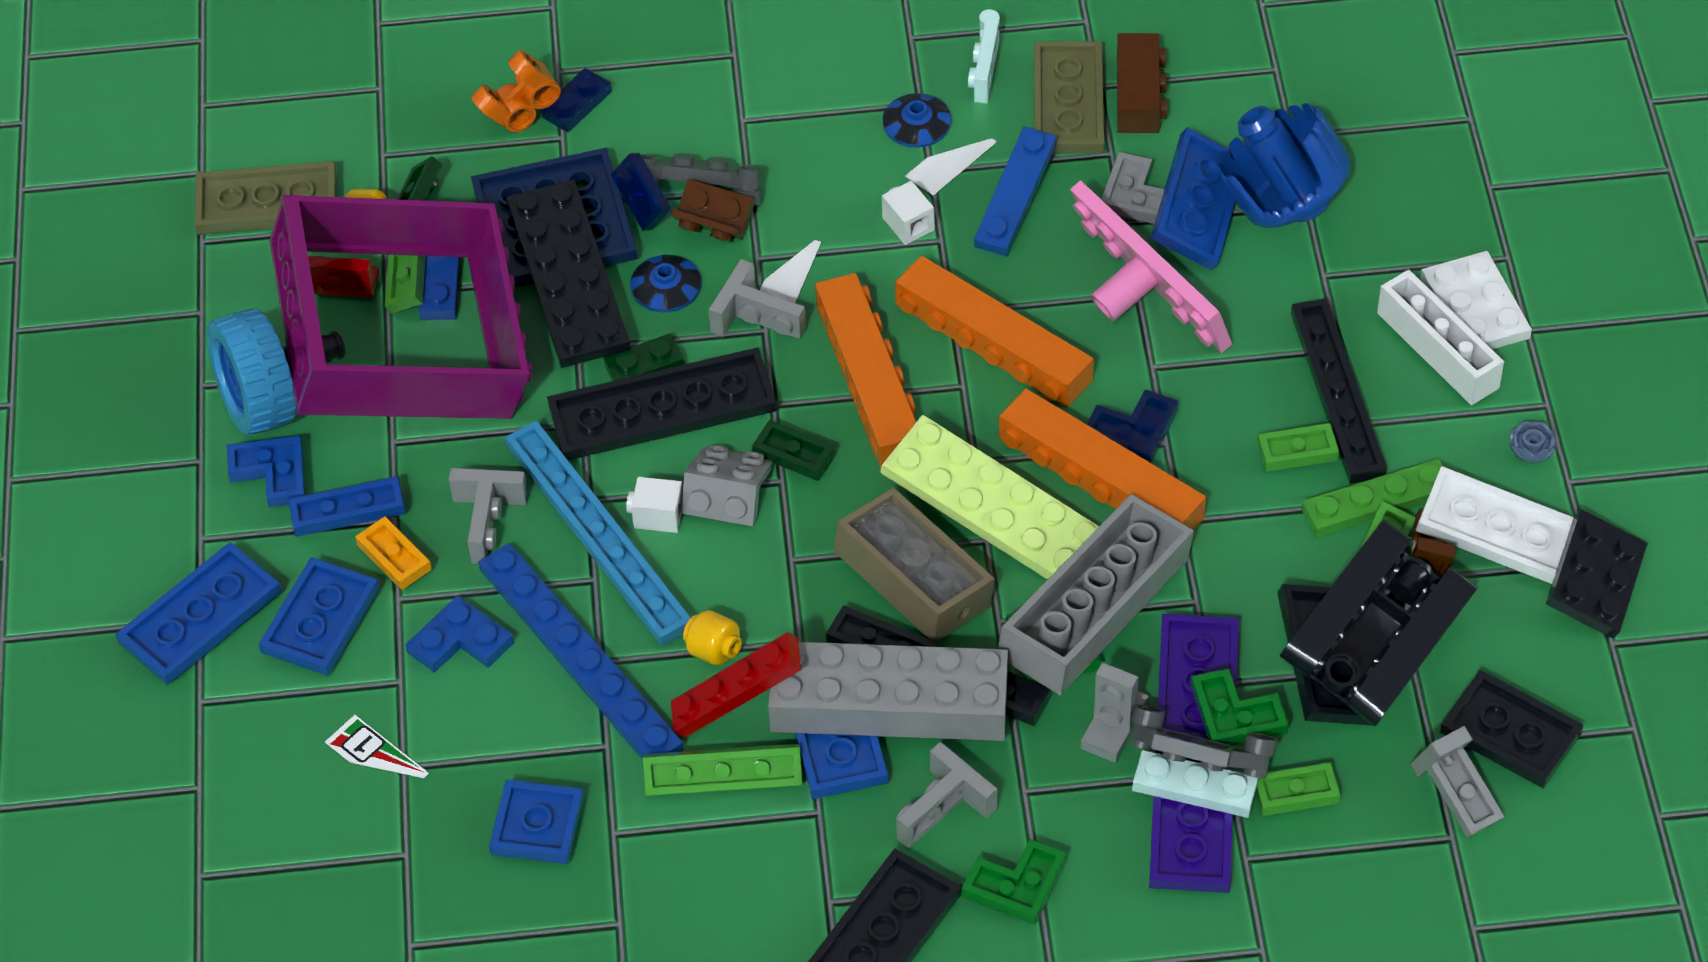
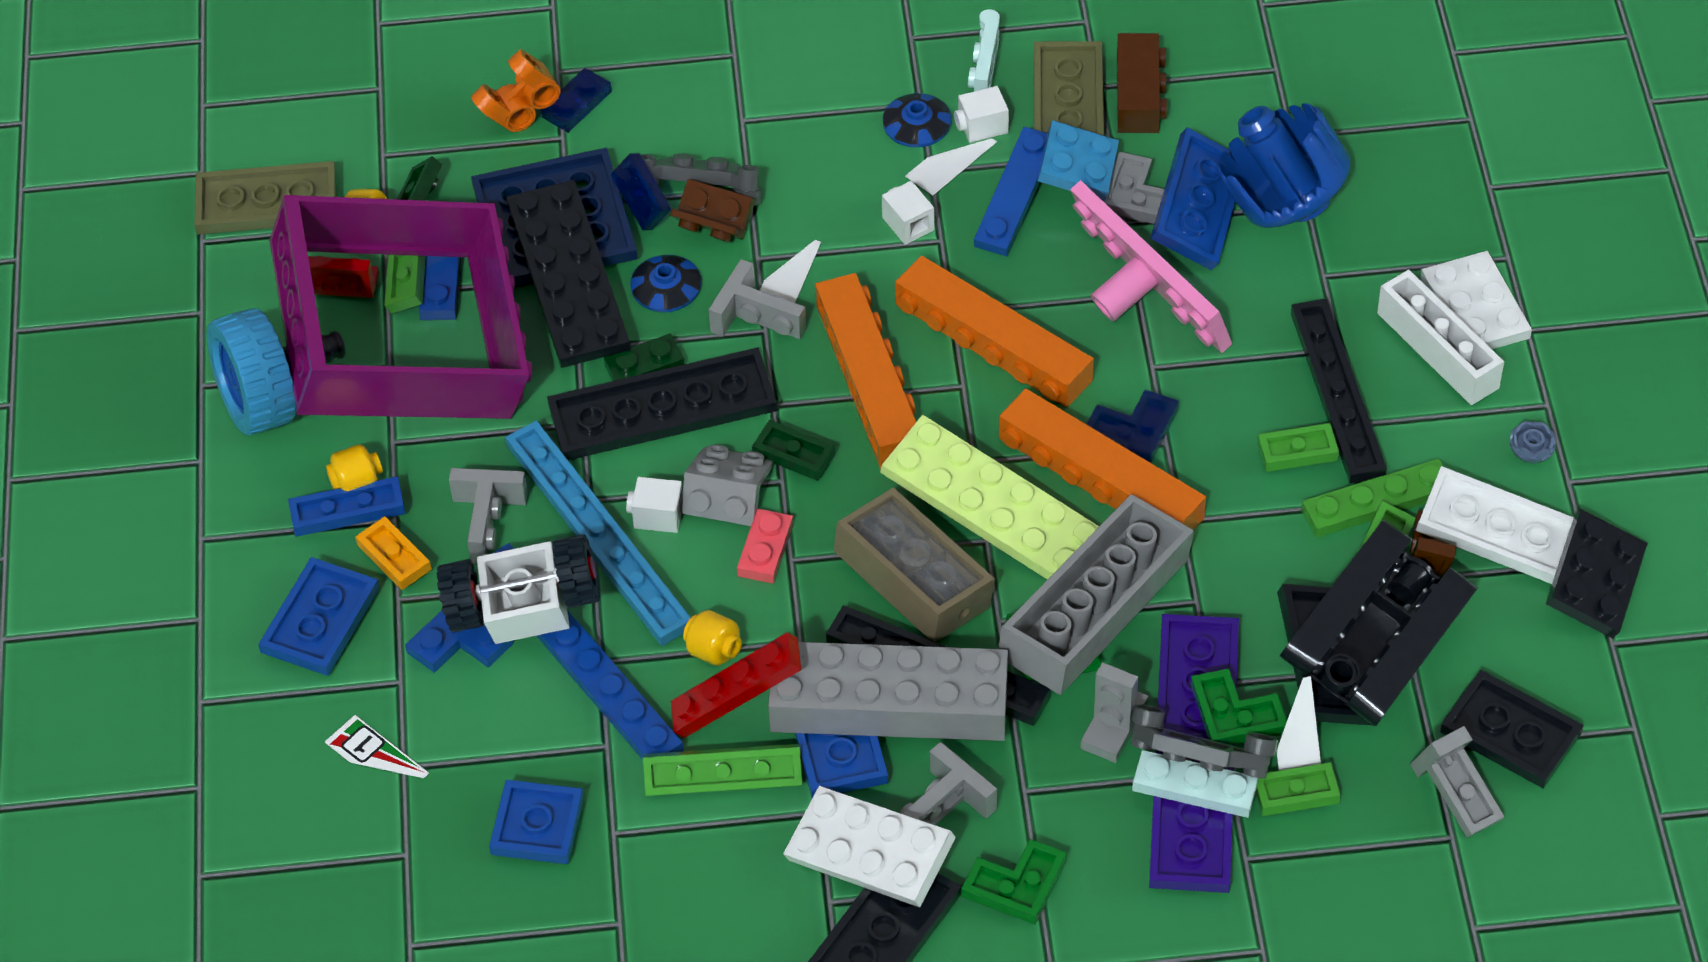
(198, 613): blue plate -> none
(274, 459): blue plate -> none
(353, 468): none -> yellow head
(519, 589): none -> brick
(765, 546): none -> coral plate
(869, 846): none -> white plate
(982, 114): none -> white brick
(1076, 156): none -> dark azure plate
(1300, 739): none -> white sticker

